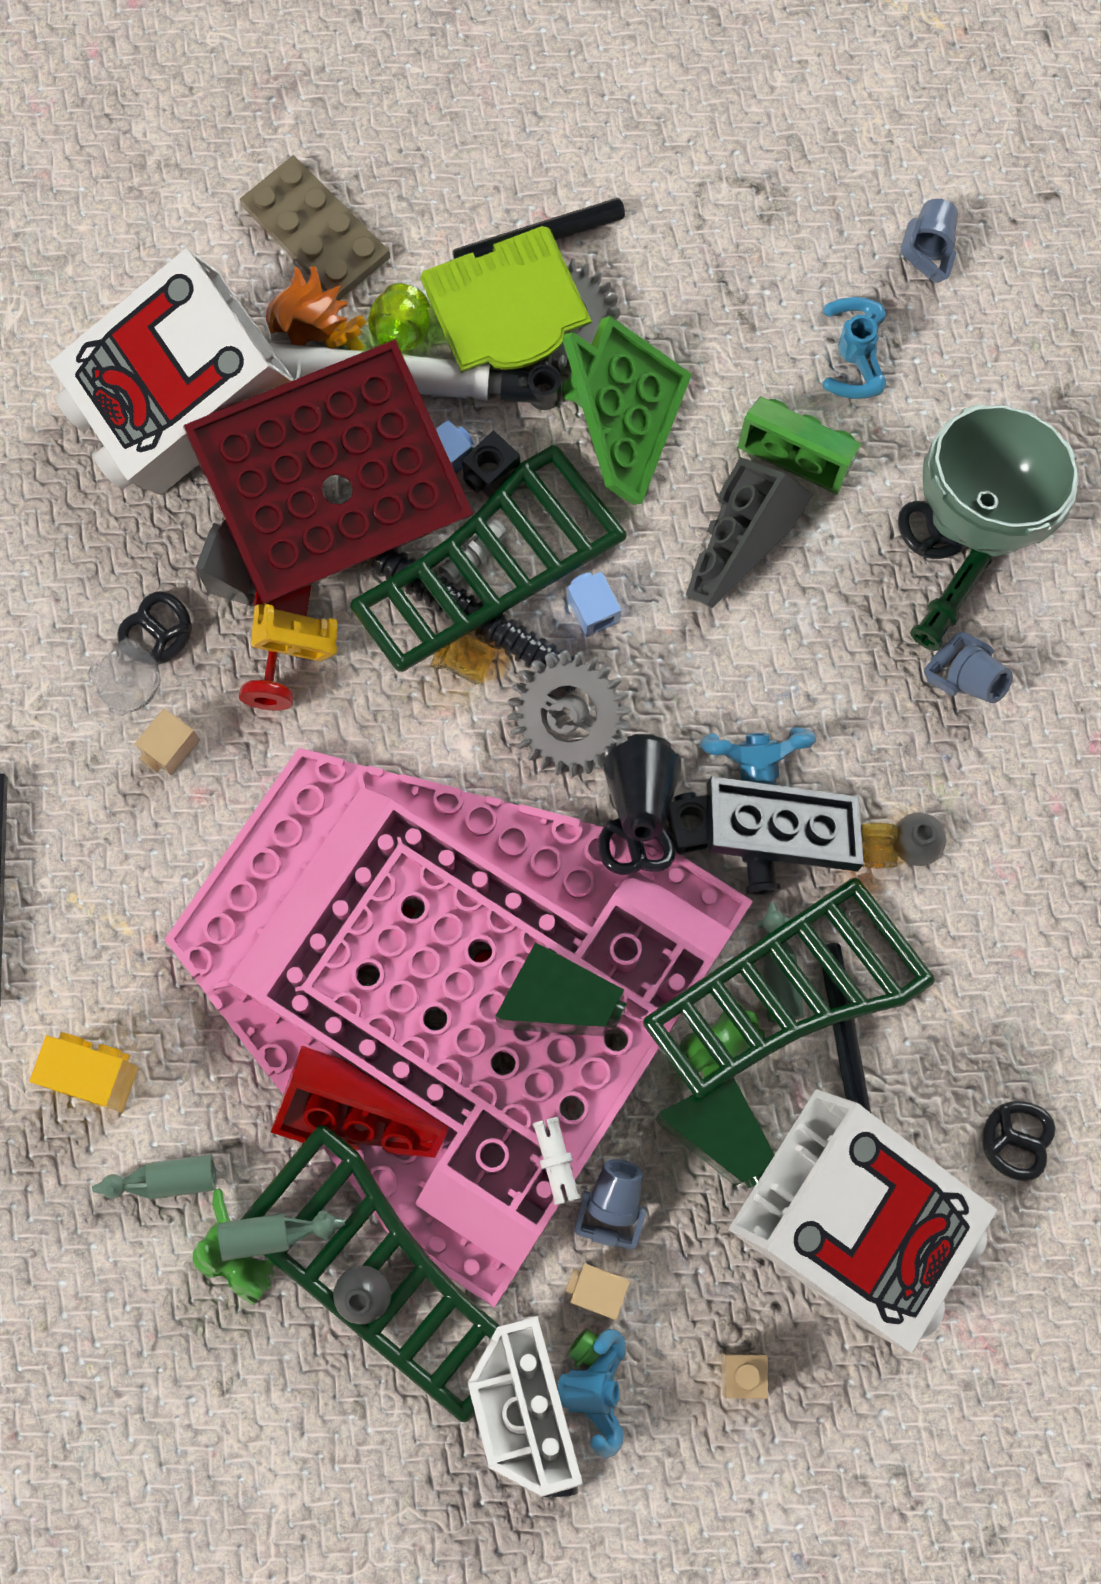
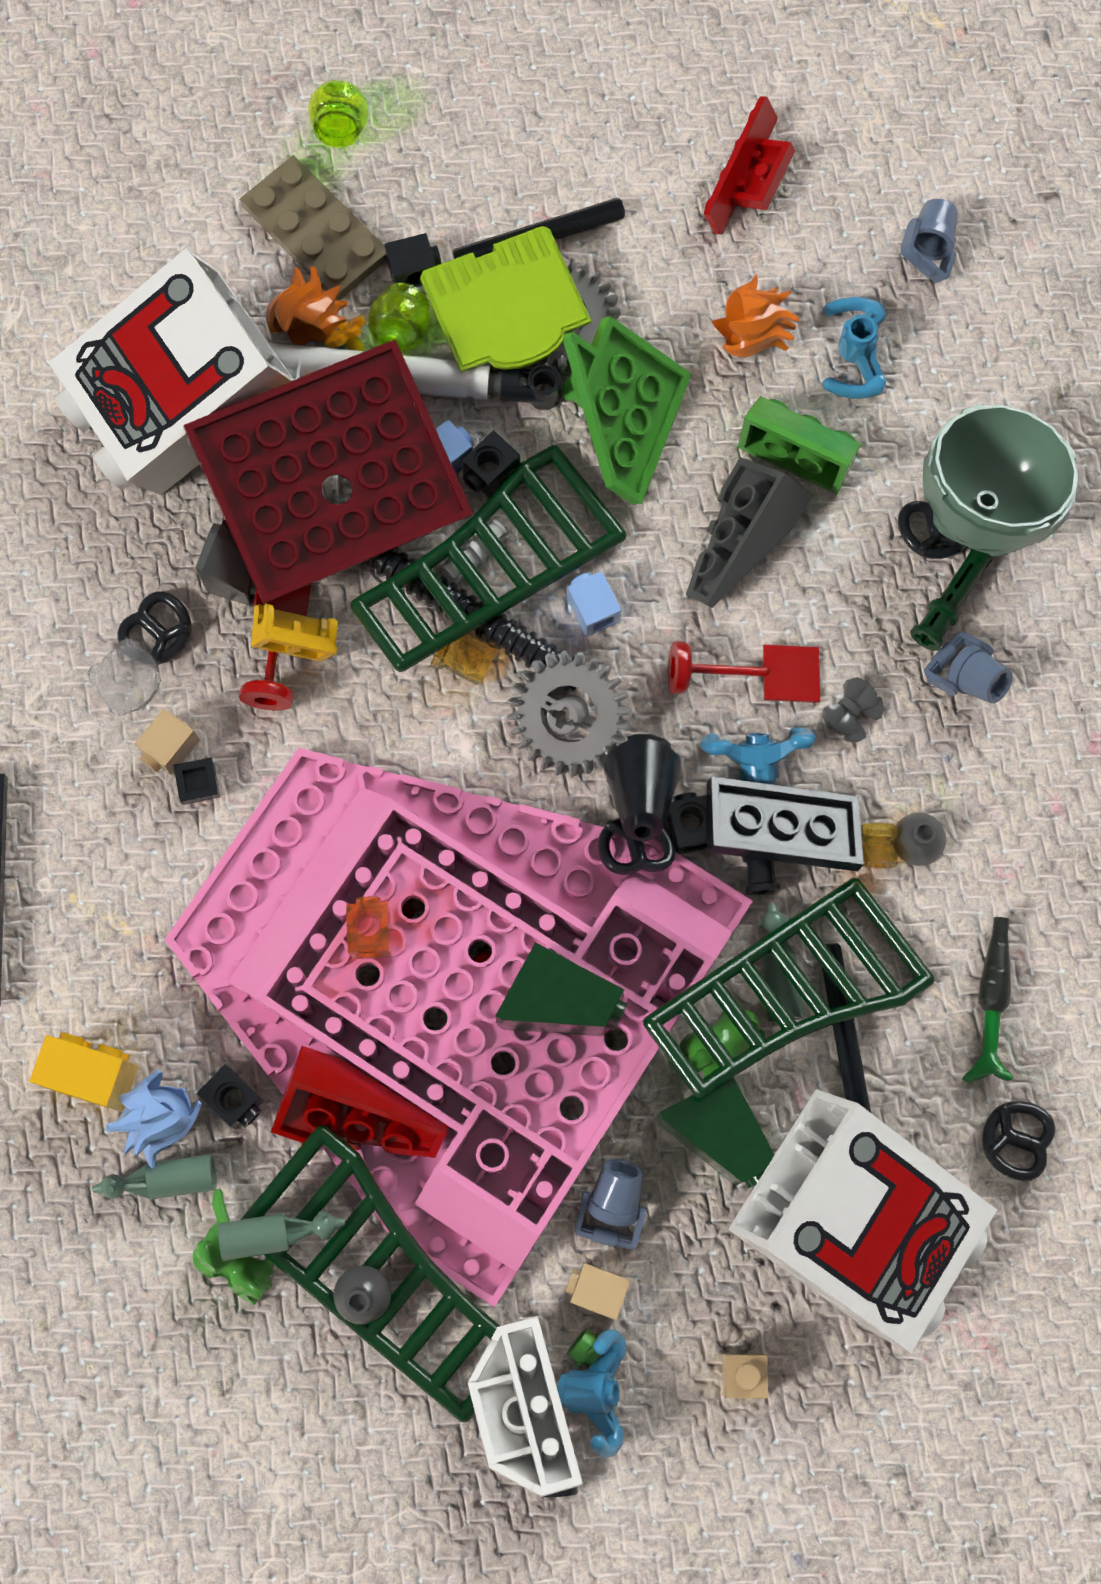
(154, 1117): none -> light blue hair
(196, 781): none -> black plate
(219, 1085): none -> black brick
(338, 113): none -> clear neon green piece
(368, 946): none -> clear orange brick
(410, 257): none -> black brick
(556, 1160): white pin -> none
(751, 170): none -> red bracket
(755, 320): none -> orange hair
(787, 671): none -> red piece
(858, 697): none -> dark grey piece
(994, 999): none -> pearl dark grey piece

